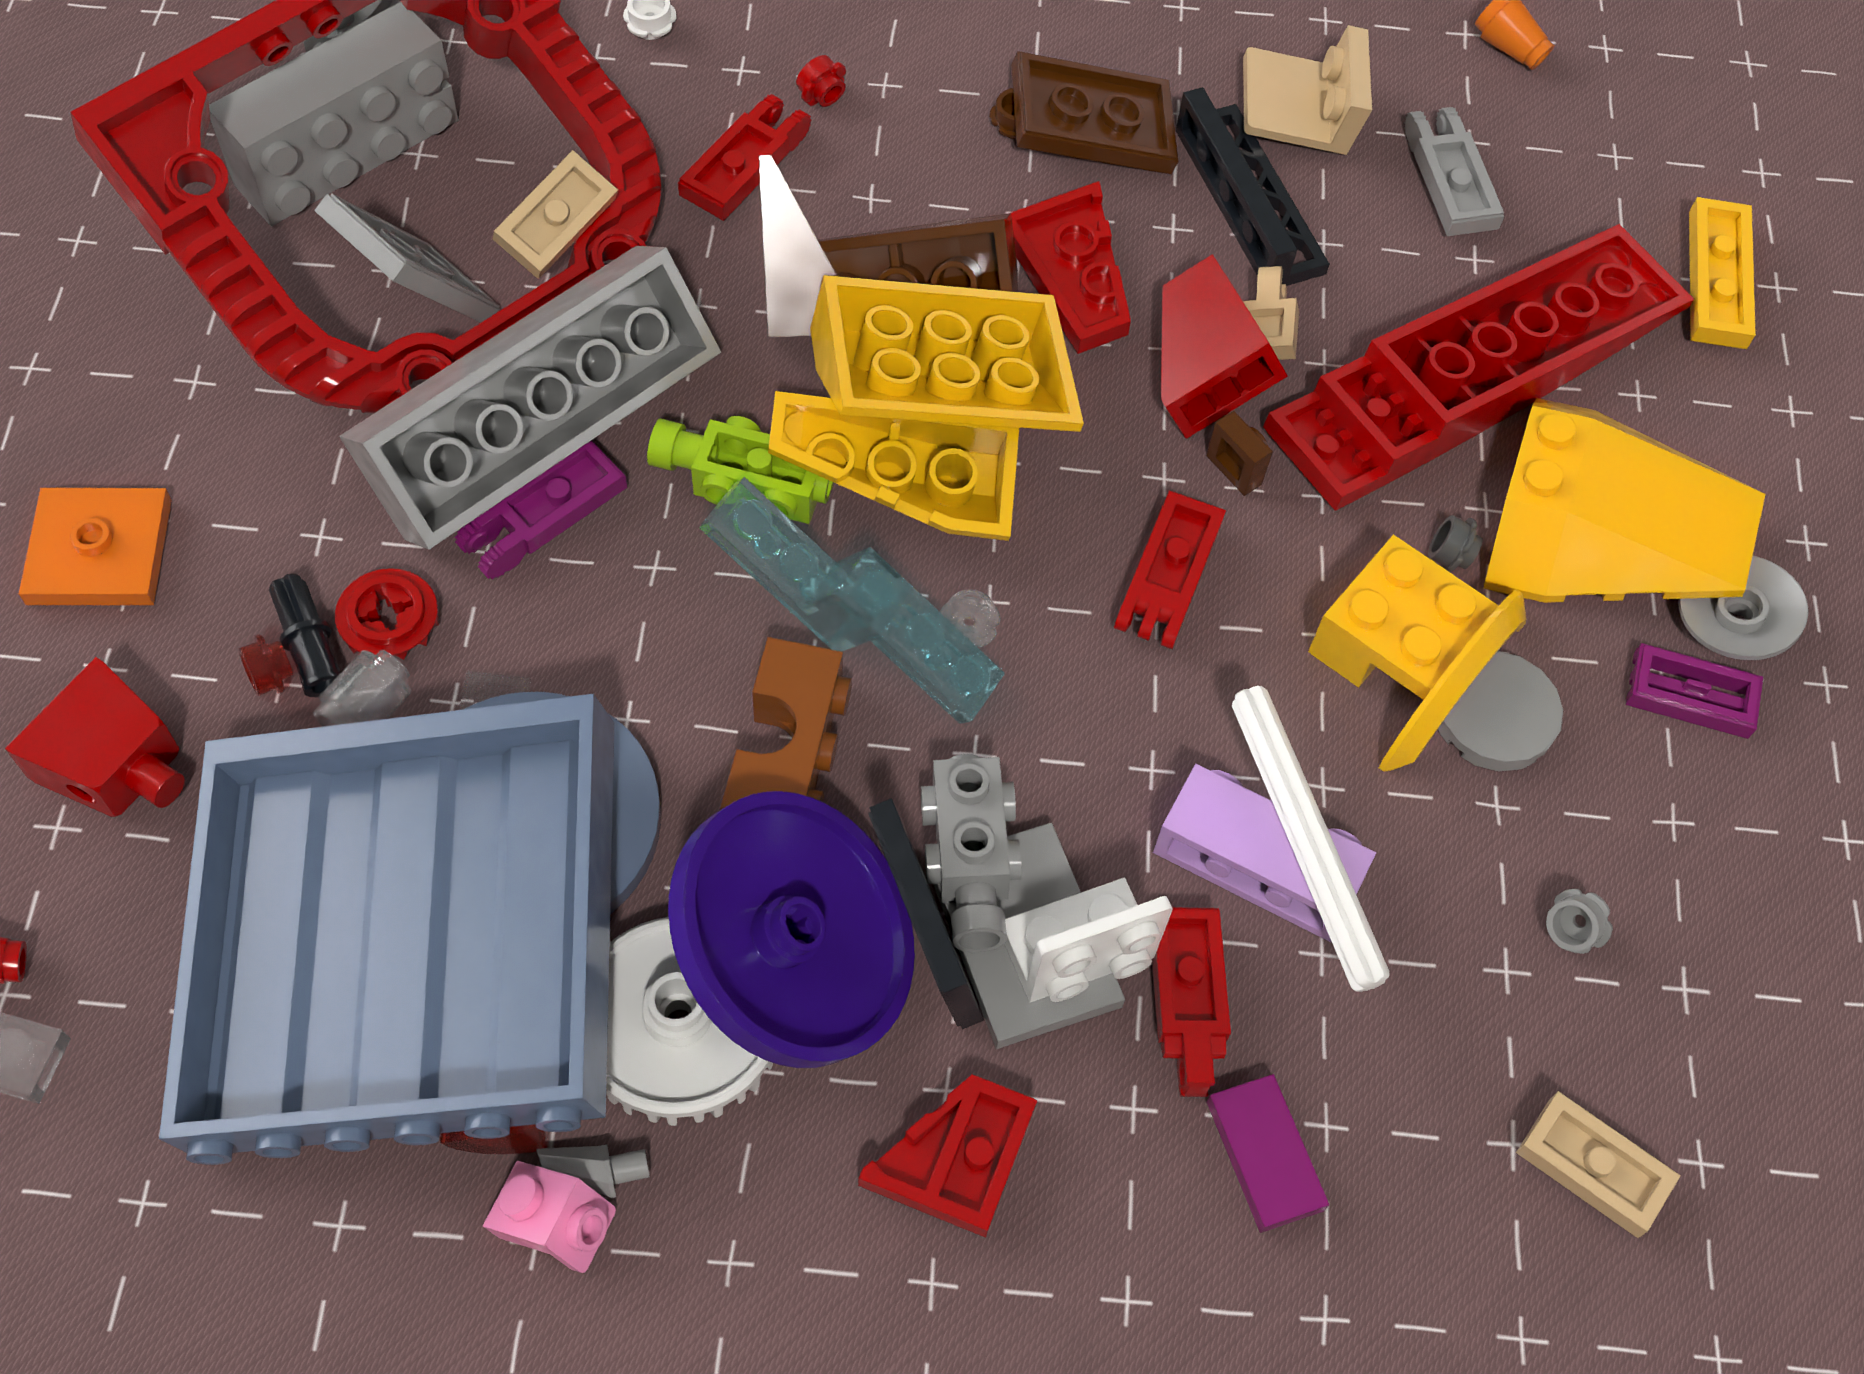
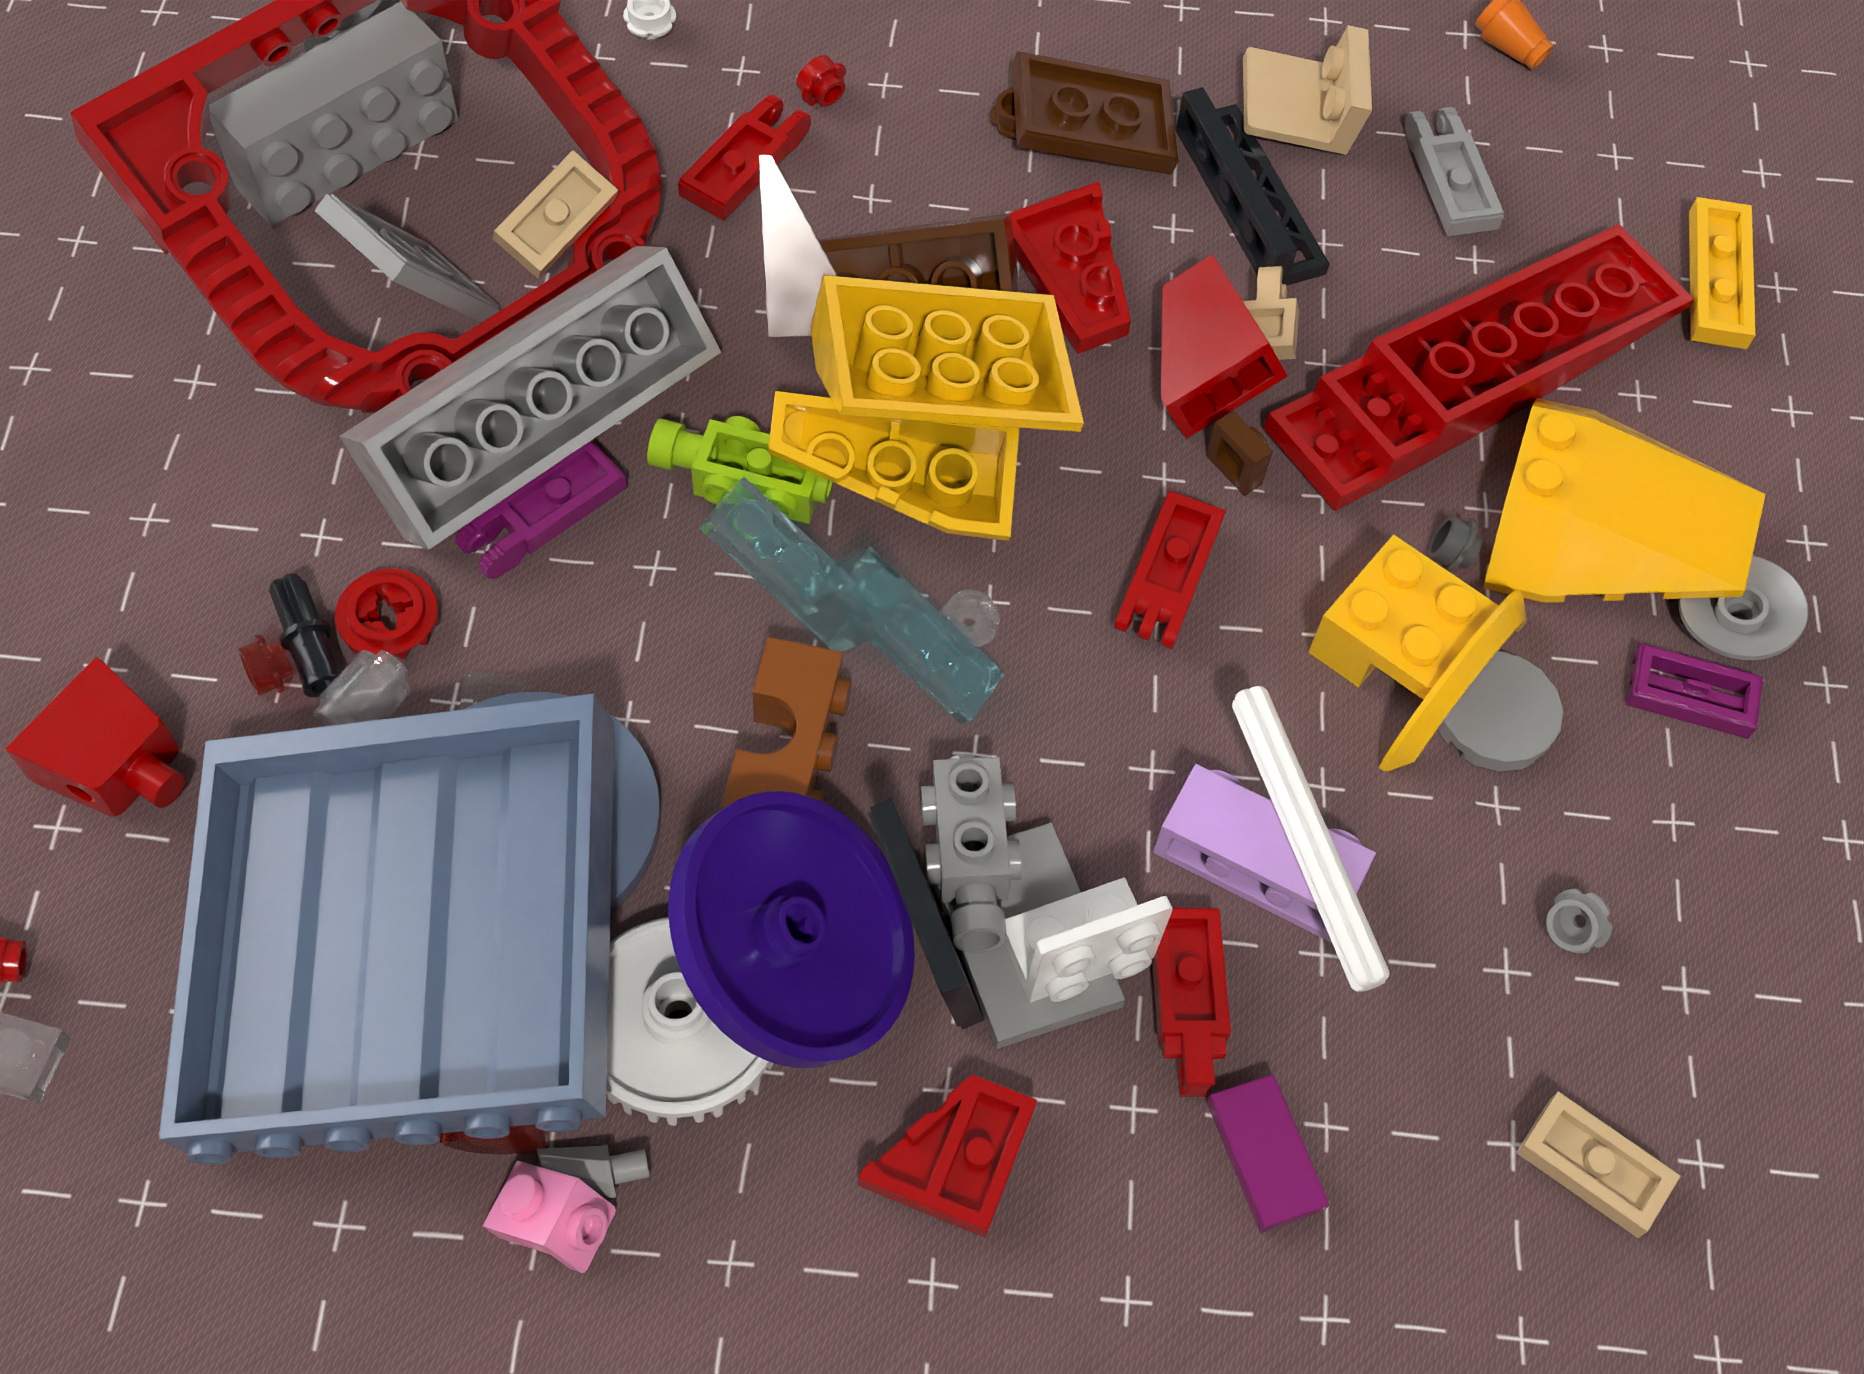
(96, 546): orange plate -> none

